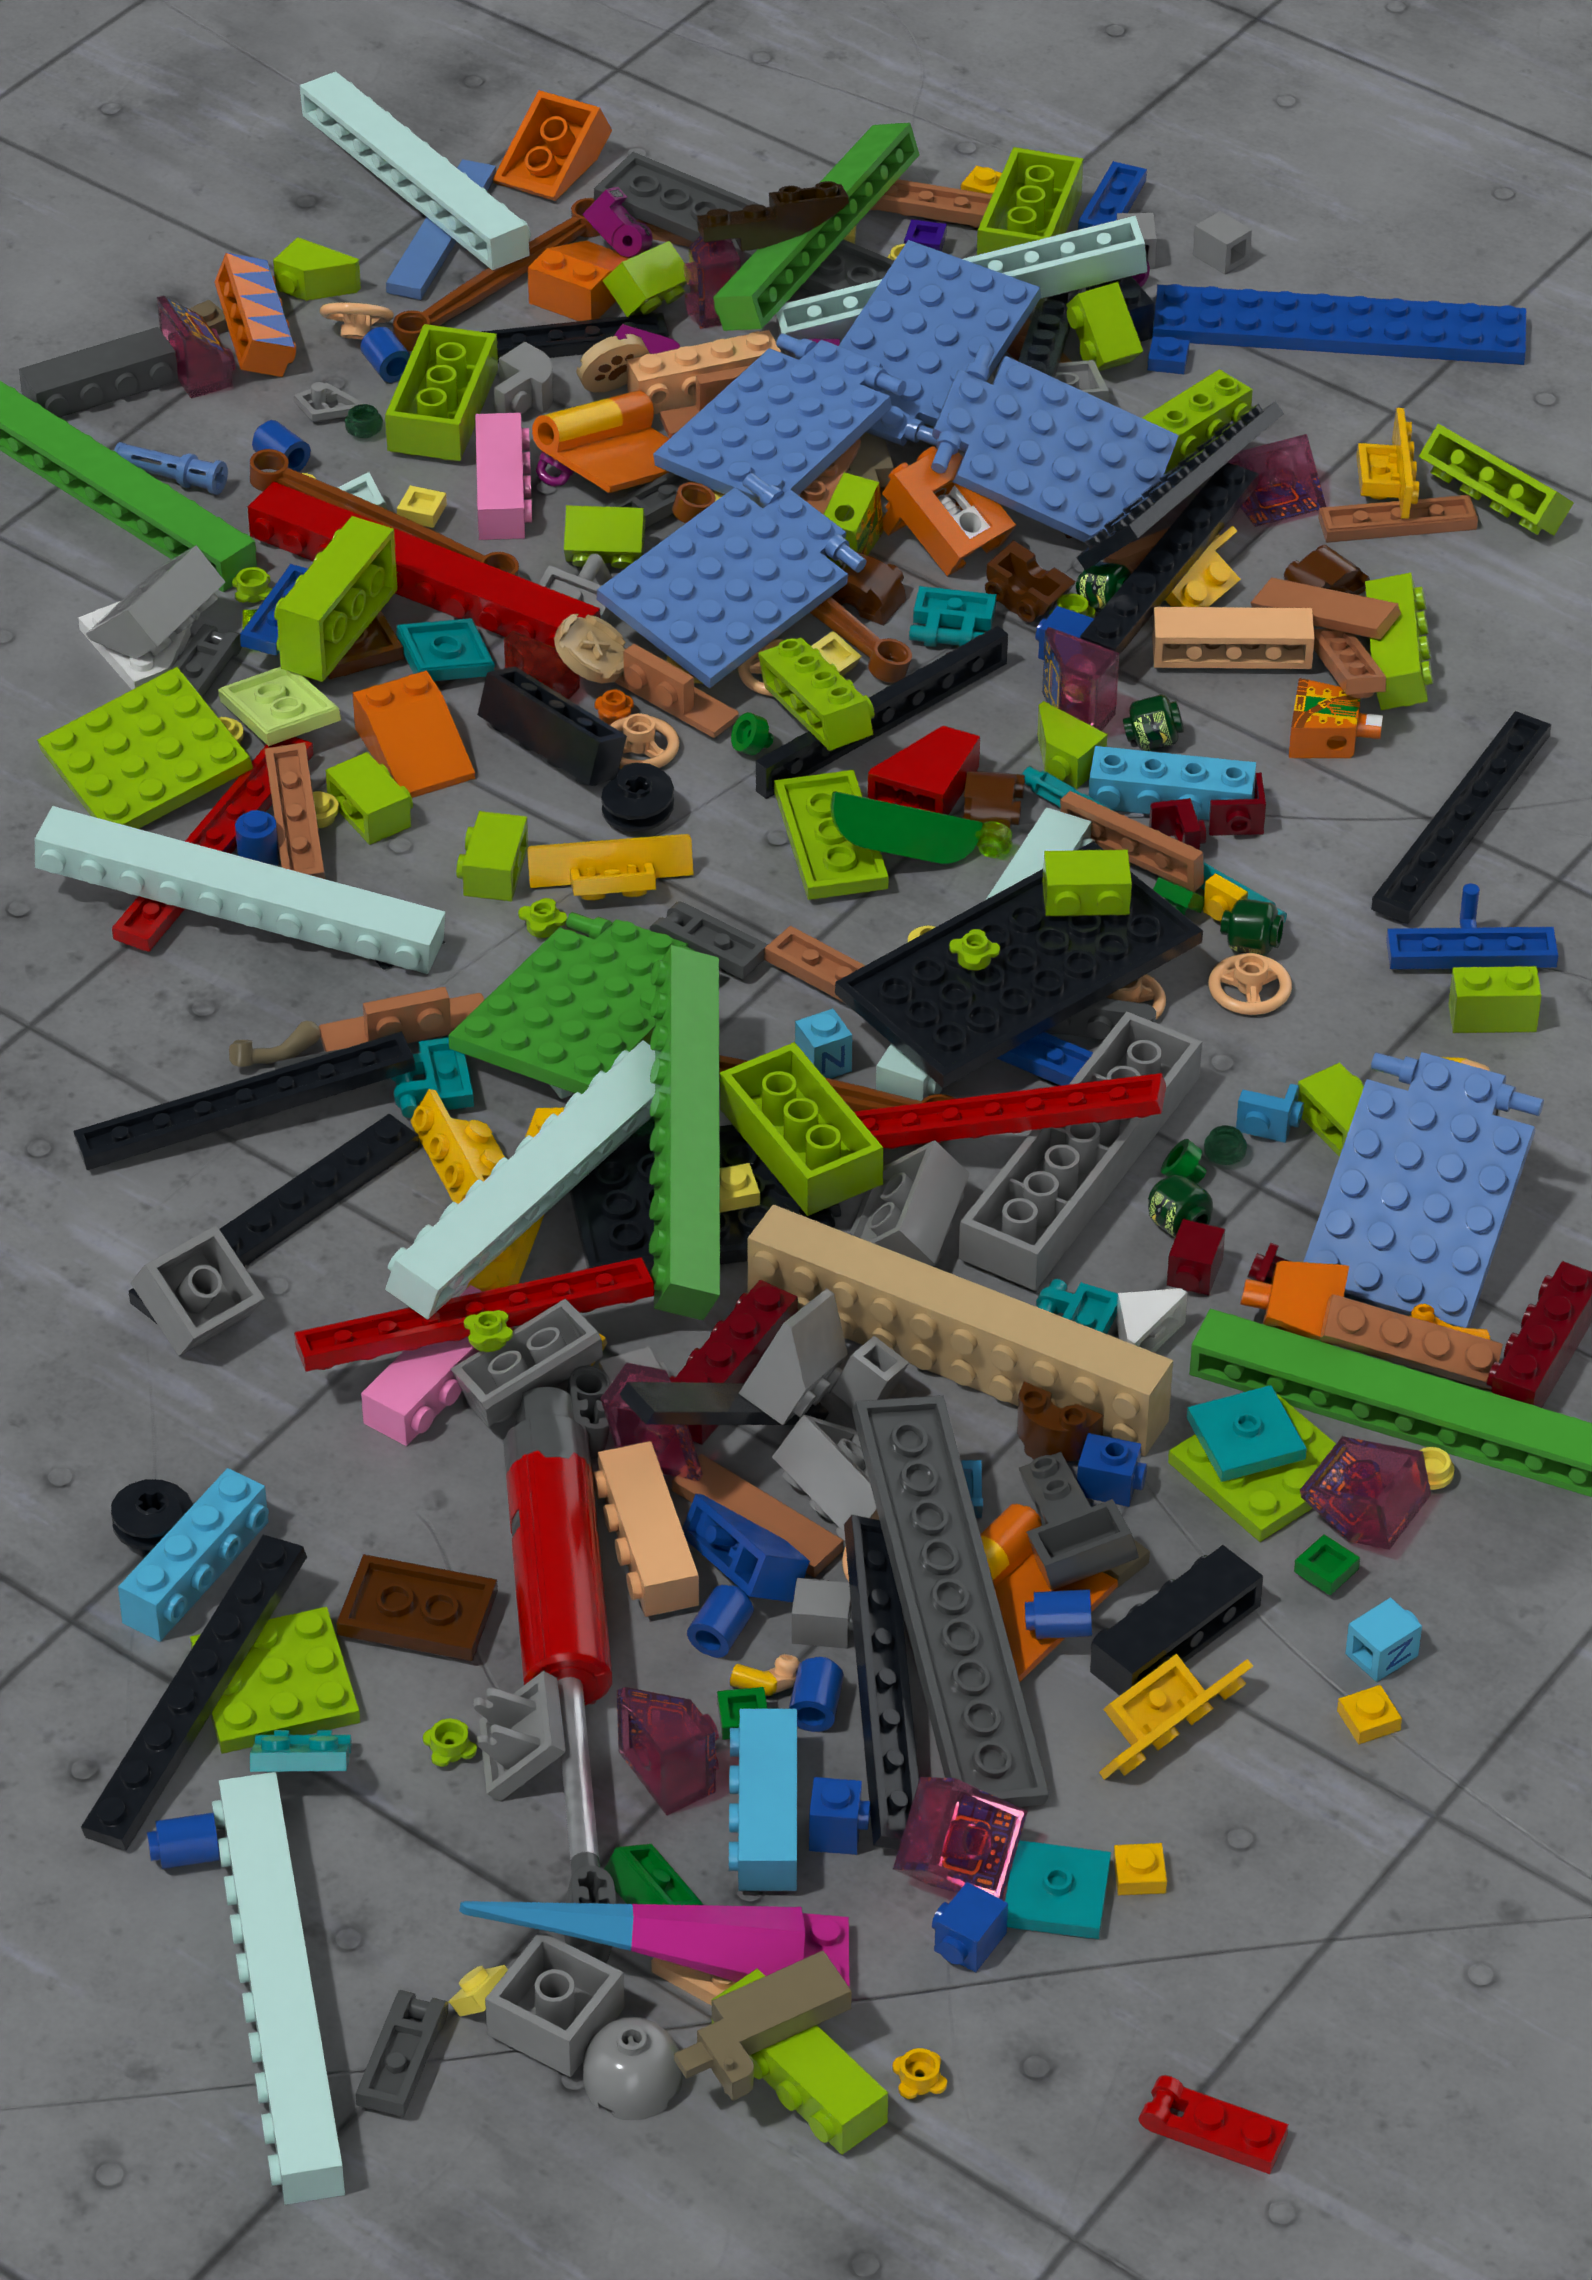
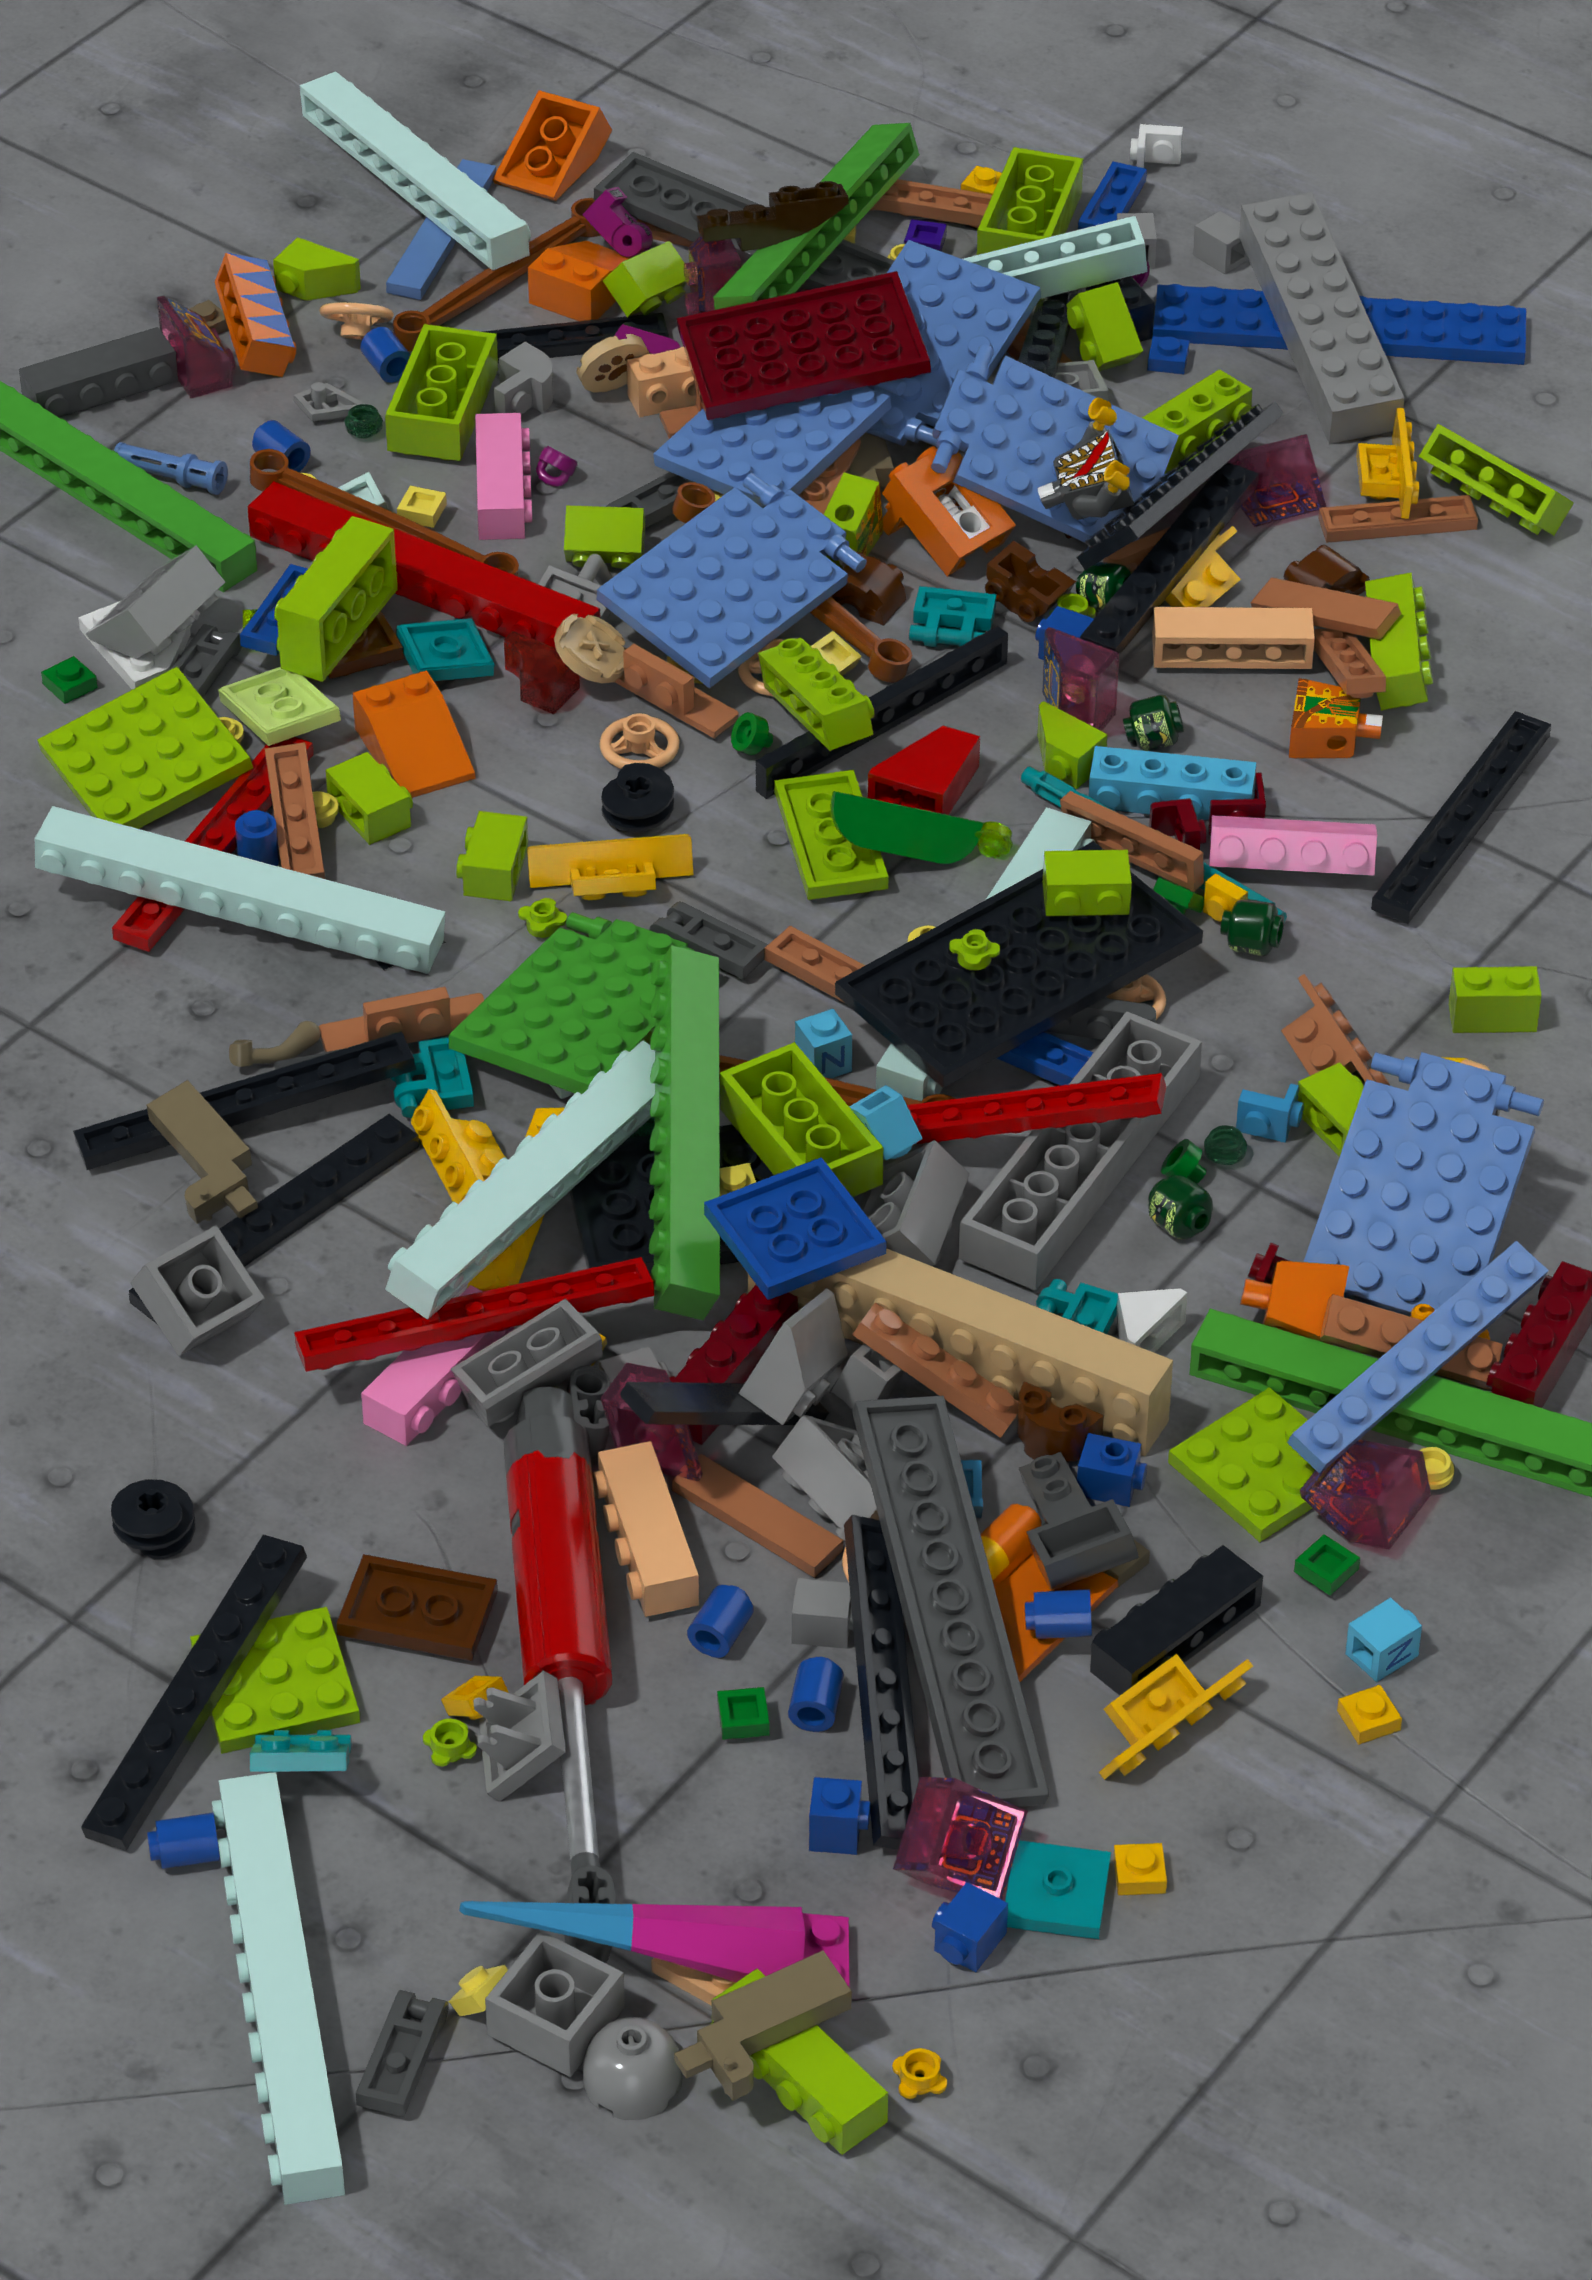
(69, 679): none -> green plate
(193, 1554): medium azure brick -> none
(208, 1148): none -> dark tan piece
(251, 585): lime plate -> none
(460, 1700): none -> yellow plate
(488, 1330): lime plate -> none
(551, 726): black brick -> none
(604, 440): orange door -> none
(613, 706): orange plate -> none
(647, 1878): green slope -> none
(668, 1746): clear pink slope -> none
(744, 1551): blue slope -> none
(767, 1800): medium azure brick -> none
(773, 1680): arm -> none
(795, 1228): none -> blue plate
(803, 345): none -> dark red plate
(889, 1121): none -> medium azure brick
(937, 1369): none -> nougat plate
(993, 796): reddish brown cylinder -> none
(1092, 472): none -> torso
(1157, 145): none -> white bracket
(1195, 1257): dark red brick -> none
(1213, 2125): red plate -> none
(1246, 1433): teal plate -> none
(1249, 974): light nougat piece -> none
(1293, 845): none -> bright pink brick
(1320, 317): none -> light grey brick
(1323, 1038): none -> nougat bracket
(1417, 1357): none -> medium blue plate
(1471, 945): blue plate -> none

